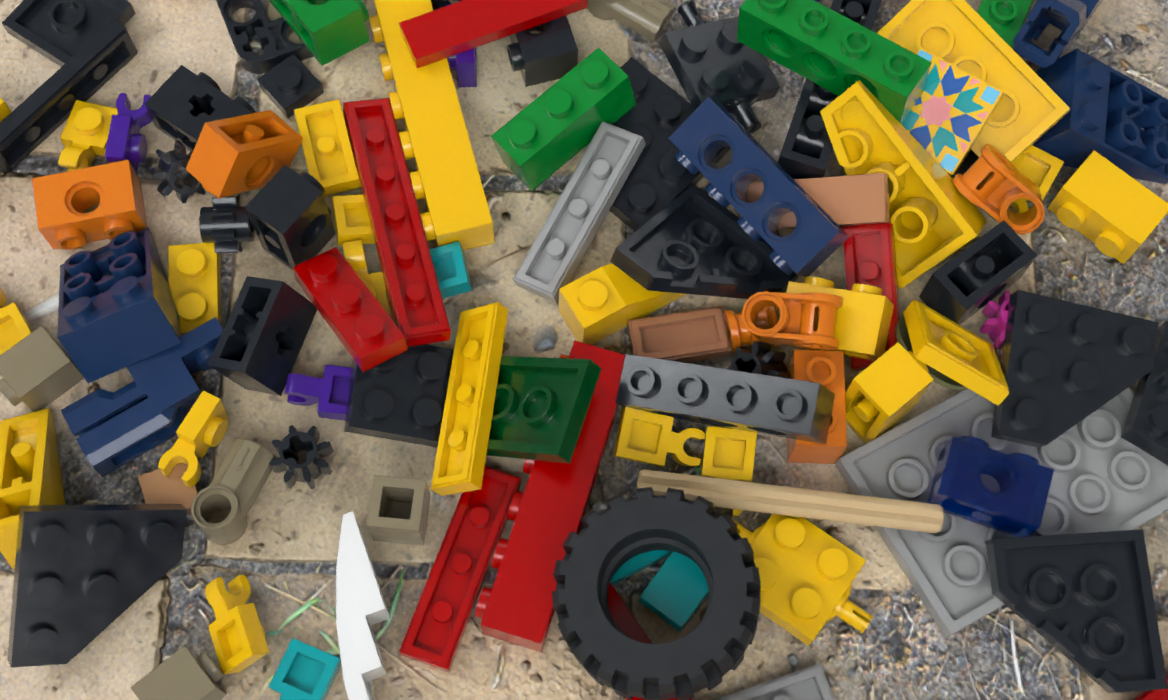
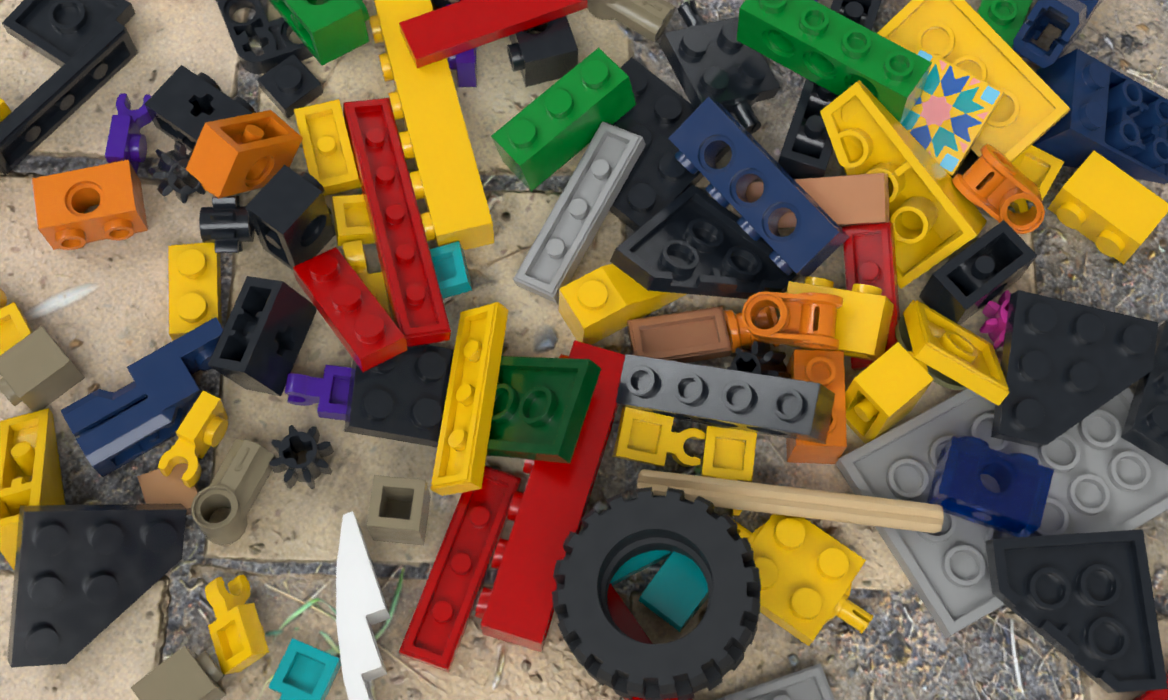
(85, 134): yellow plate -> none
(116, 305): dark blue slope -> none

